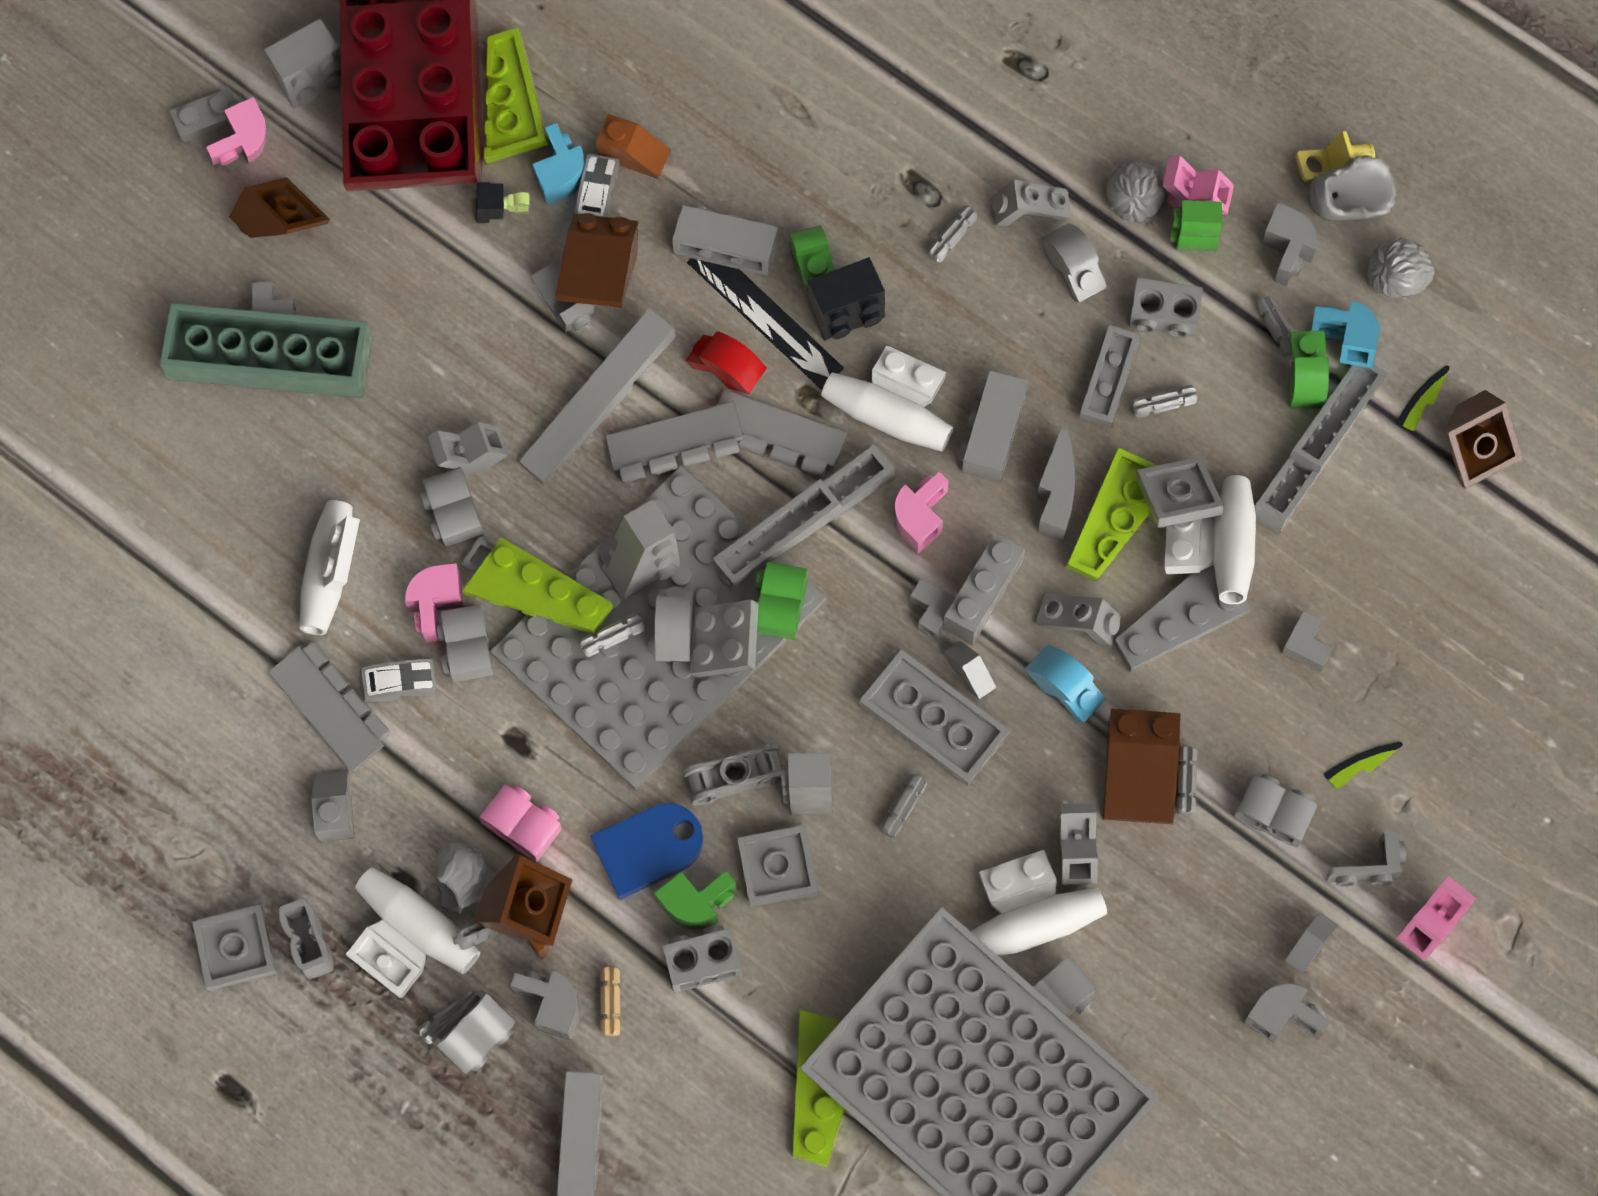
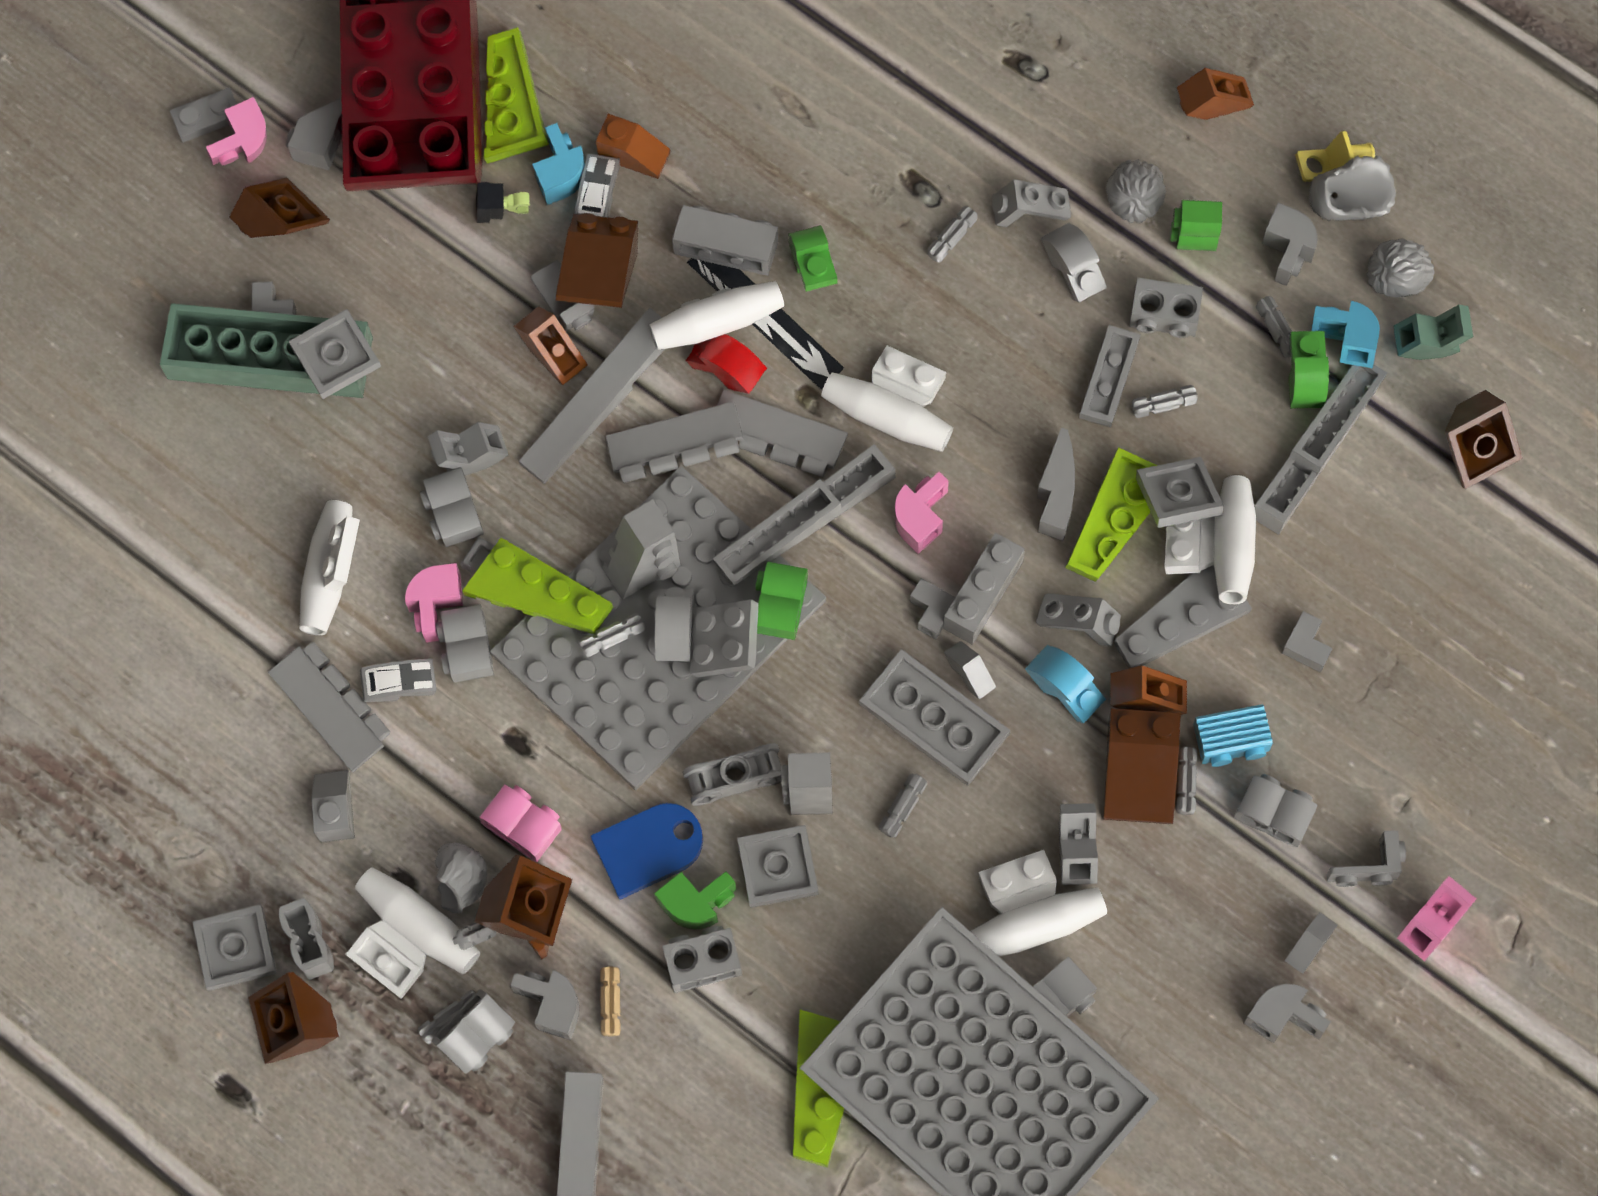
(291, 1018): none -> reddish brown slope
(305, 63): light grey brick -> none
(317, 136): none -> light grey slope
(334, 354): none -> light grey plate
(550, 344): none -> dark orange slope
(716, 315): none -> white plate
(847, 299): black brick -> none
(993, 426): light grey brick -> none
(1148, 690): none -> dark orange slope
(1187, 184): bright pink brick -> none
(1214, 94): none -> dark orange slope
(1233, 735): none -> medium azure brick
(1364, 761): sticker -> none
(1425, 395): sticker -> none
(1433, 337): none -> sand green brick

